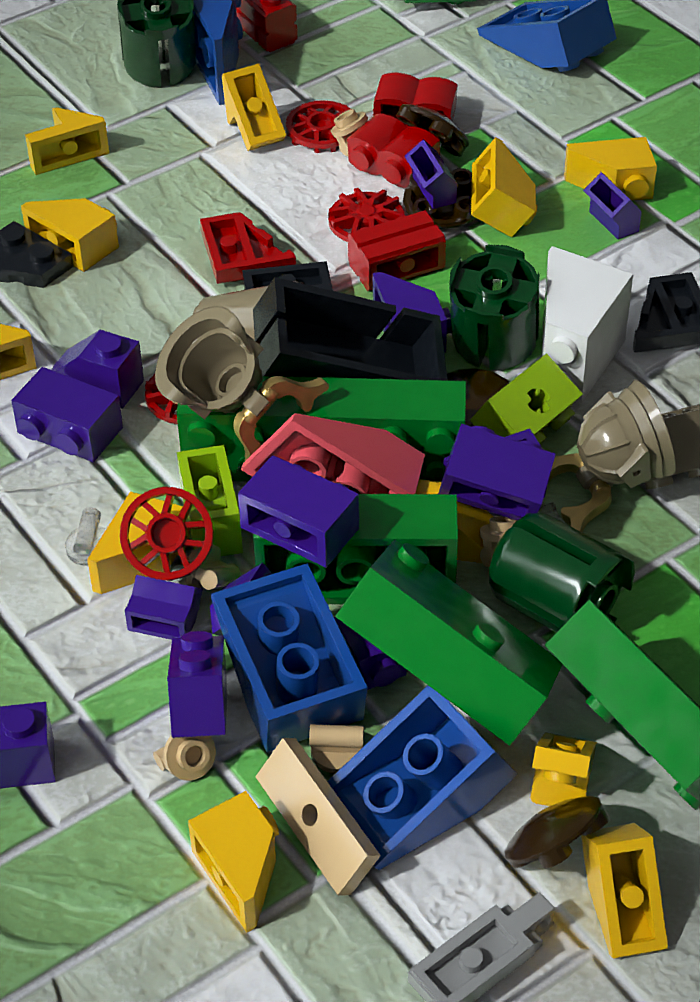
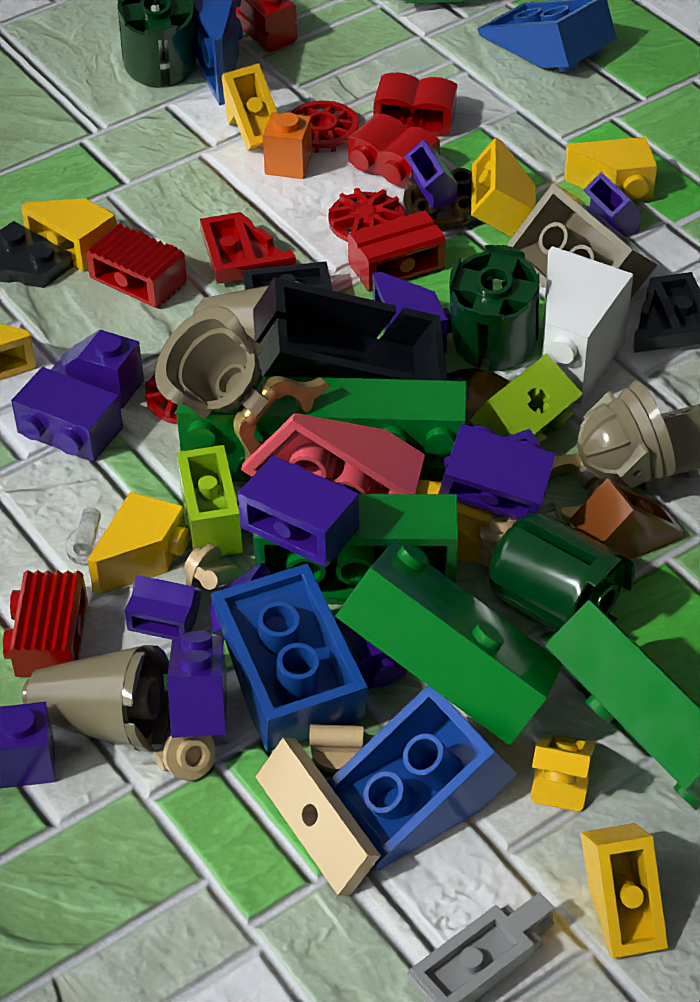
(47, 621): none -> red brick
(71, 140): yellow slope -> none
(108, 696): none -> dark tan cone
(137, 265): none -> red brick
(166, 533): red wheel -> none
(237, 853): yellow slope -> none
(287, 145): none -> orange brick
(346, 125): tan plate -> none
(438, 124): dark brown dish -> none
(552, 830): dark brown dish -> none
(573, 226): none -> dark tan slope
(626, 520): none -> dark orange slope

